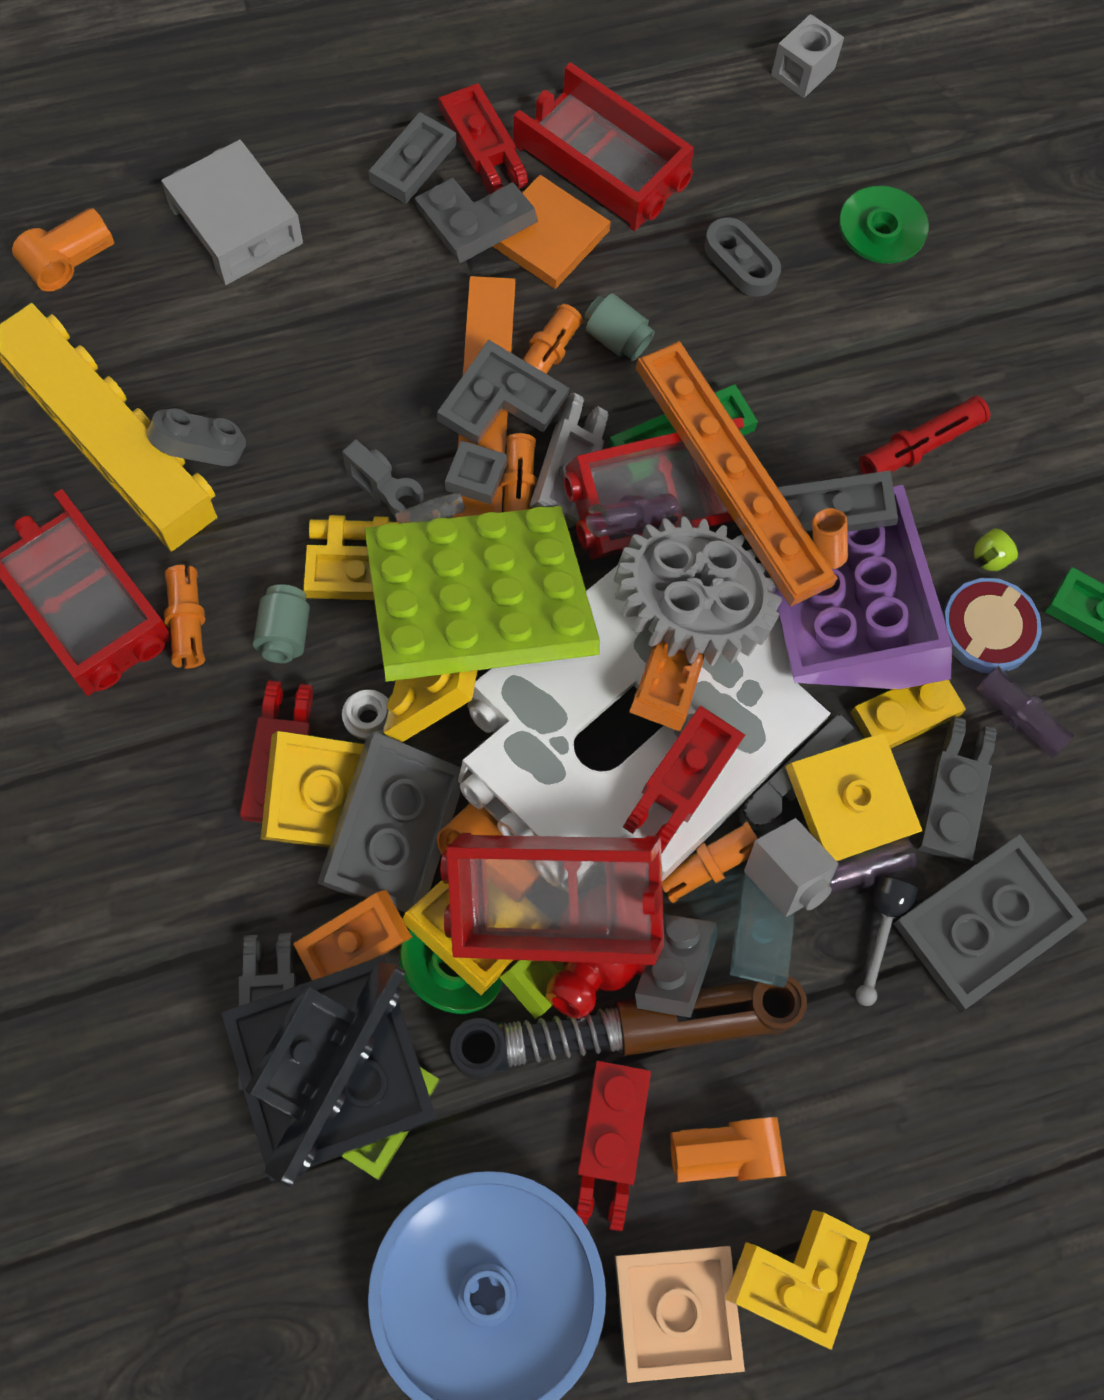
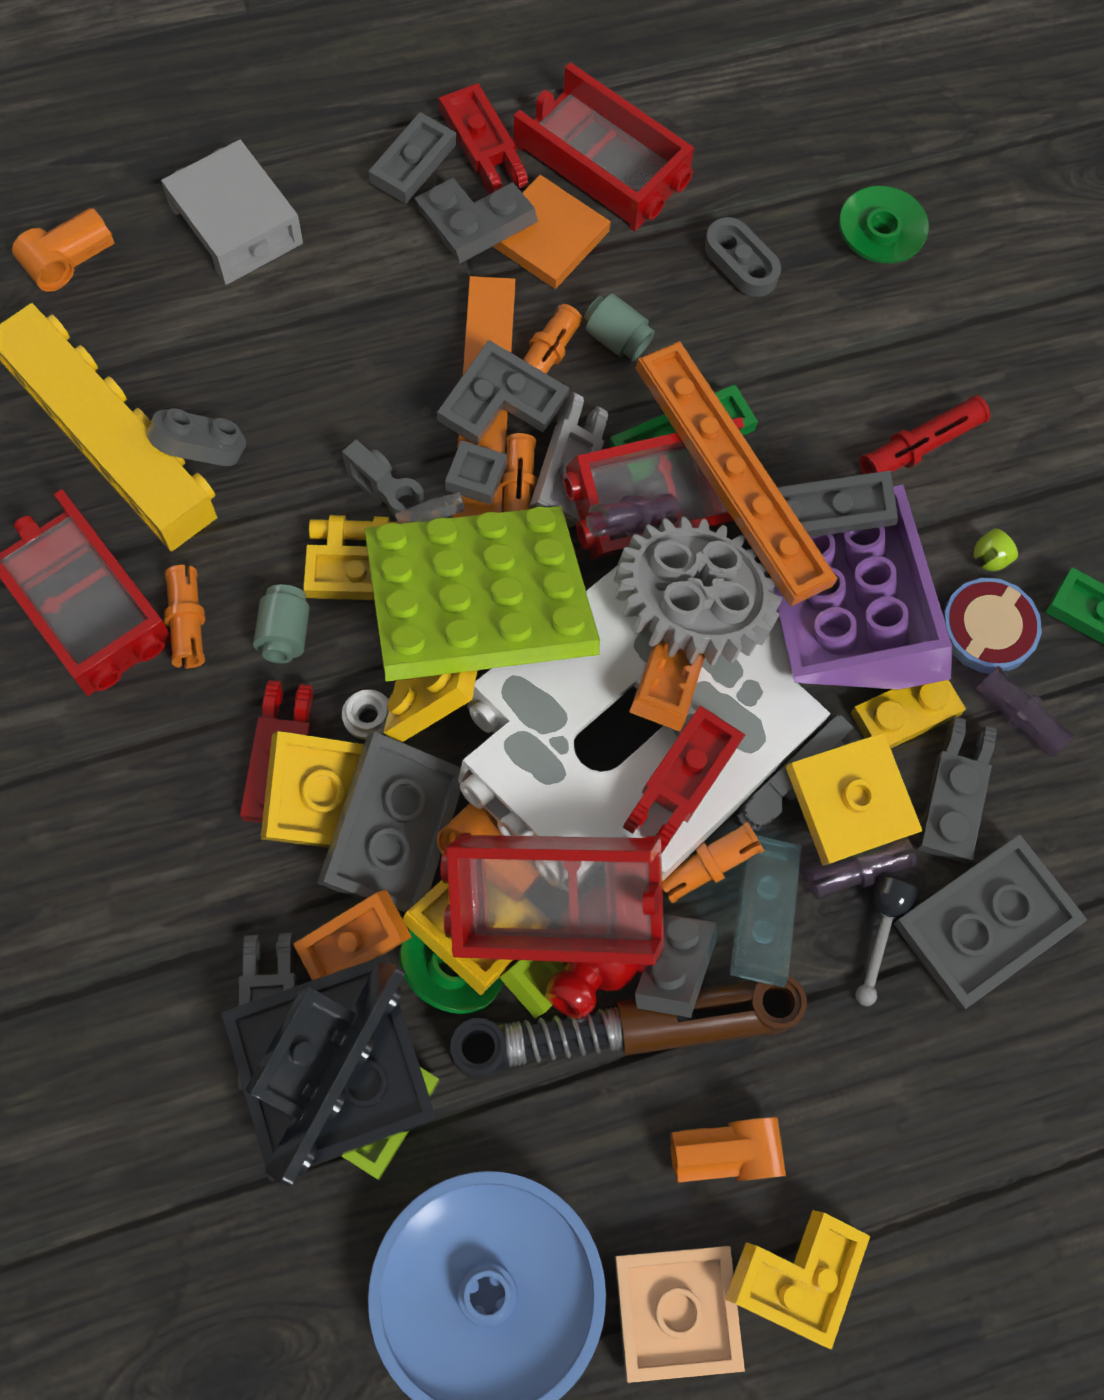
(612, 1137): red hinge -> none
(791, 868): light grey brick -> none
(807, 55): light grey brick -> none
(831, 536): orange piece -> none

